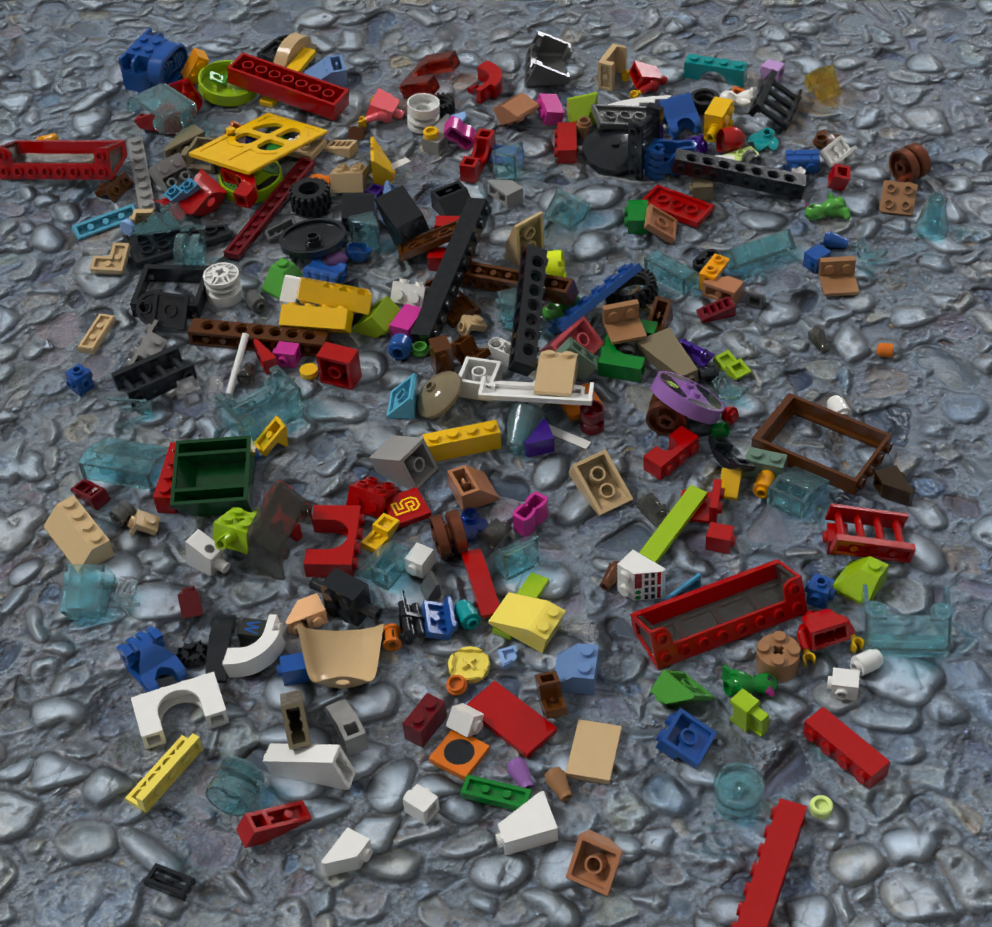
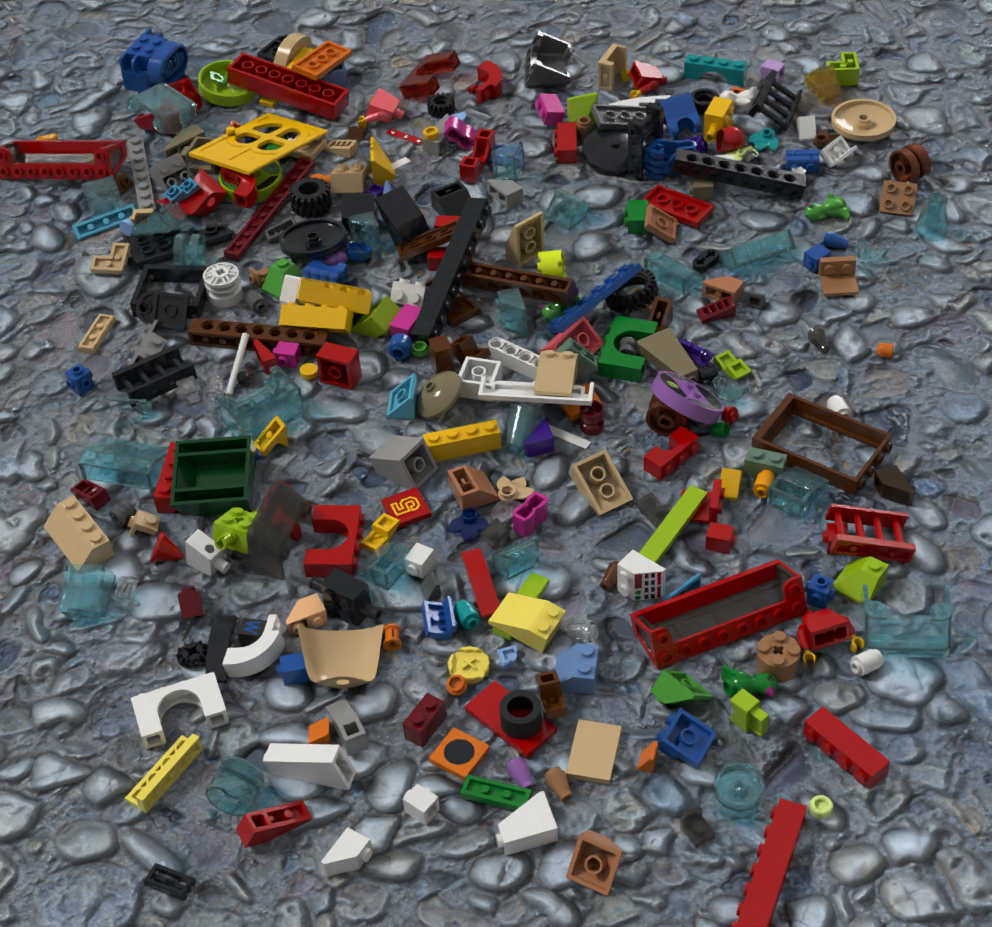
(102, 195): none -> clear light blue slope
(148, 659): blue piece -> none
(165, 550): none -> red hat
(193, 65): light orange brick -> none
(257, 277): none -> medium nougat bracket
(295, 719): dark tan slope -> none
(320, 732): none -> orange slope
(321, 60): none -> orange plate
(371, 495): red bracket -> none
(404, 136): none -> red sticker
(410, 620): black piece -> none
(422, 112): white wheel -> none
(445, 534): copper wheel -> none
(465, 720): white brick -> none
(471, 323): tan bracket -> none
(513, 489): none -> tan plate
(515, 109): nougat slope -> none
(521, 727): none -> black piece
(528, 310): black brick -> none
(623, 322): medium nougat bracket -> none
(648, 758): none -> orange slope
(696, 827): none -> clear smoke bracket
(713, 269): light orange bracket -> none
(721, 450): black slope -> none
(806, 128): none -> white slope
(839, 177): red brick -> none
(844, 684): white brick -> none
(846, 69): none -> lime brick
(863, 120): none -> tan dish

